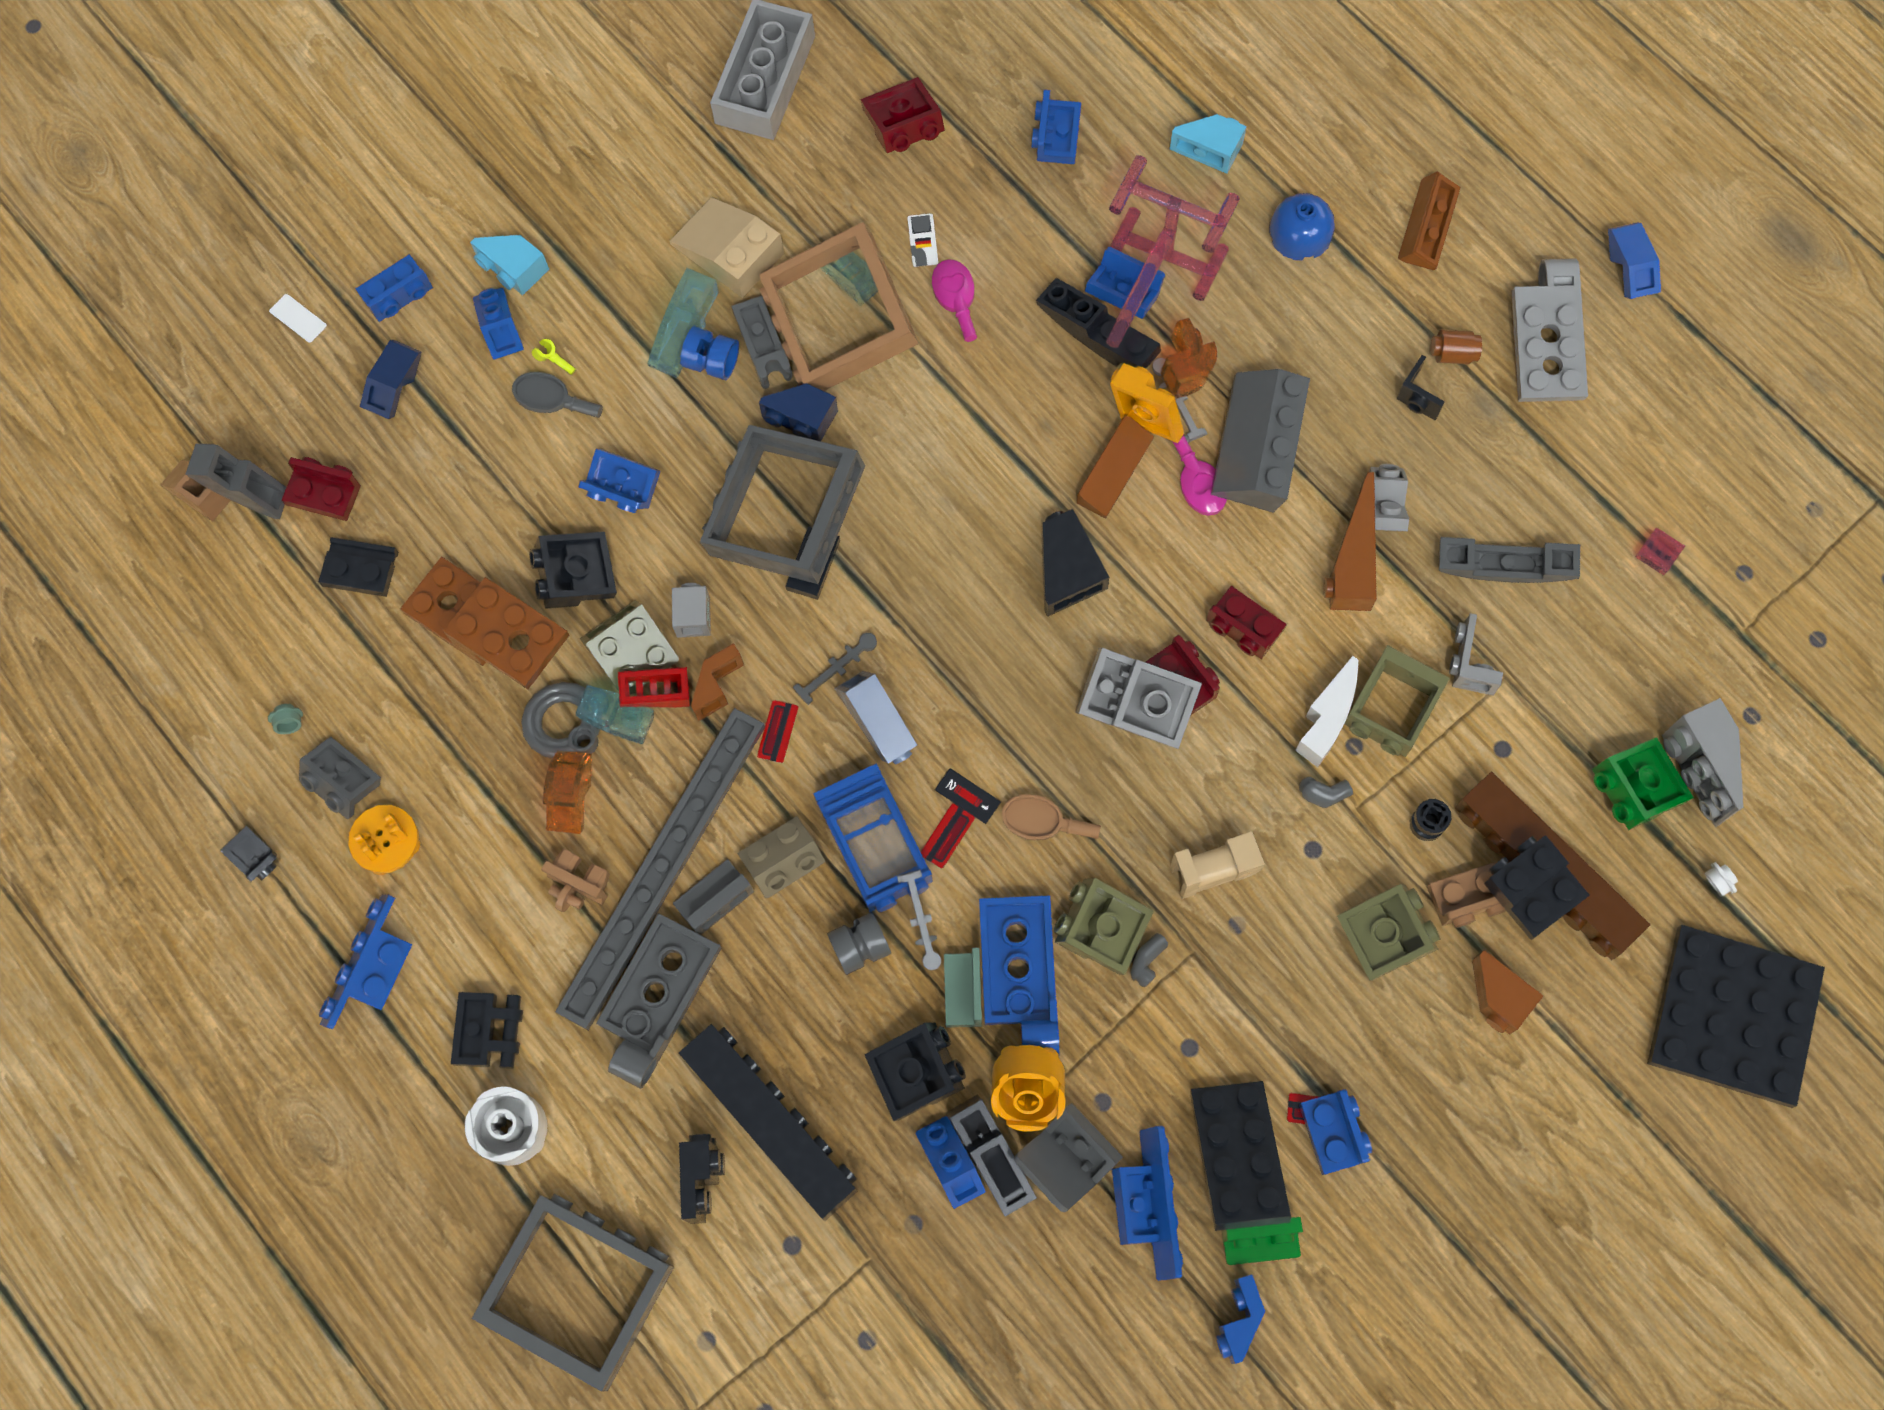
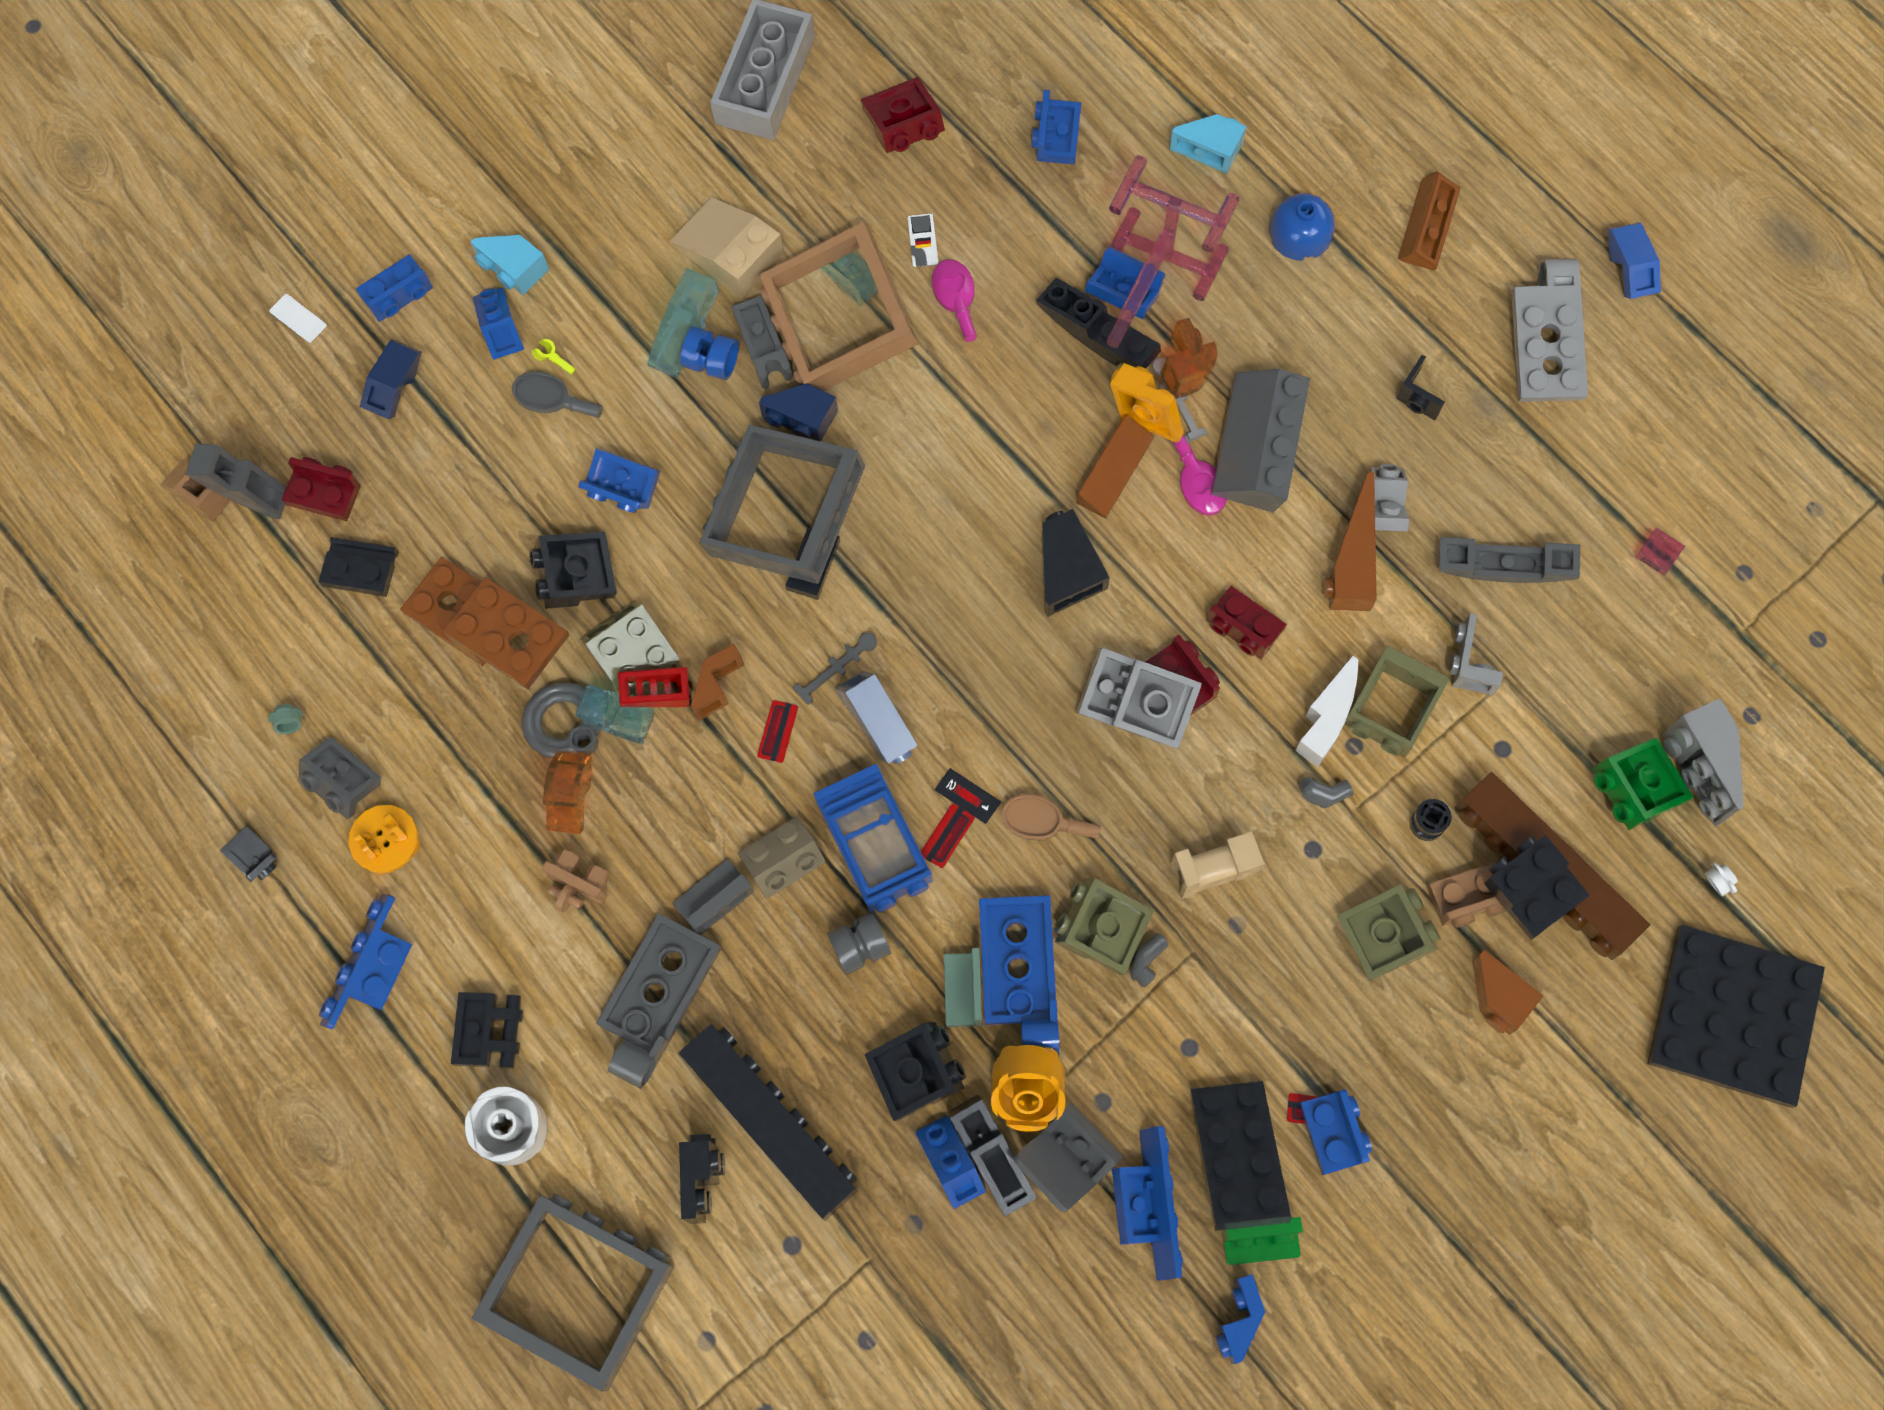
(660, 870): dark grey plate -> none
(691, 610): light grey brick -> none
(931, 959): piece -> none
(1456, 347): dark orange brick -> none

